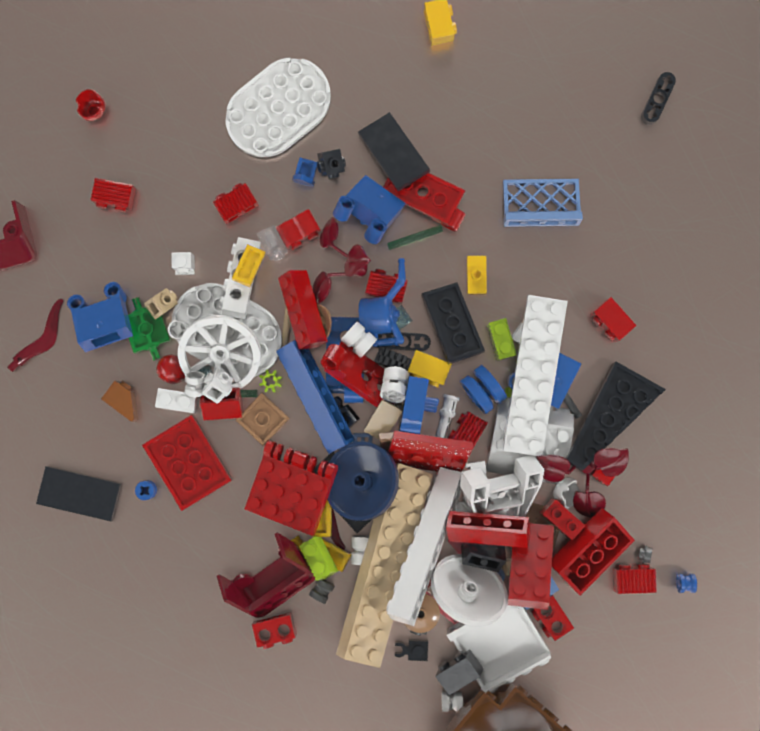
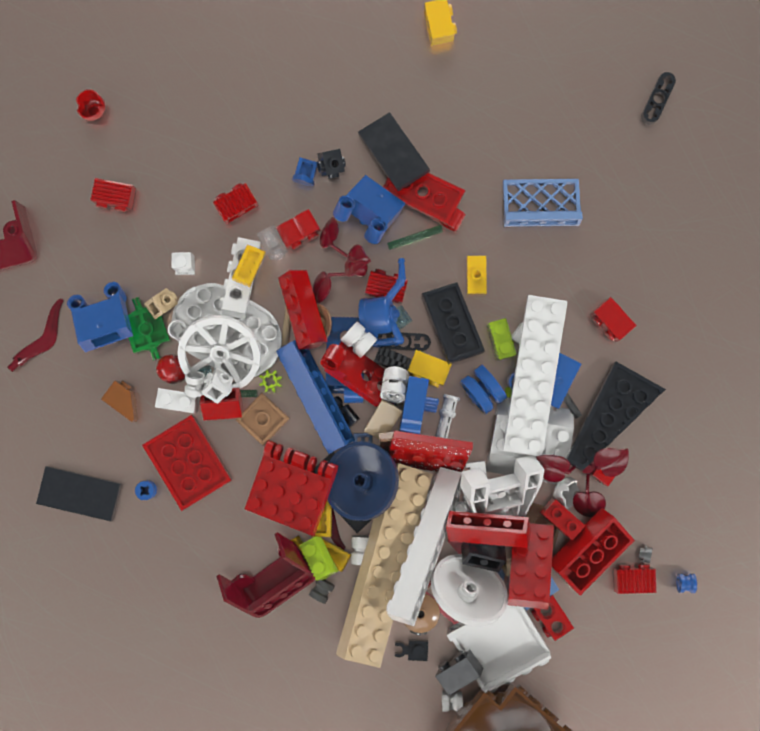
(272, 625): red brick -> none
(278, 107): white plate -> none
(469, 428): red brick -> none

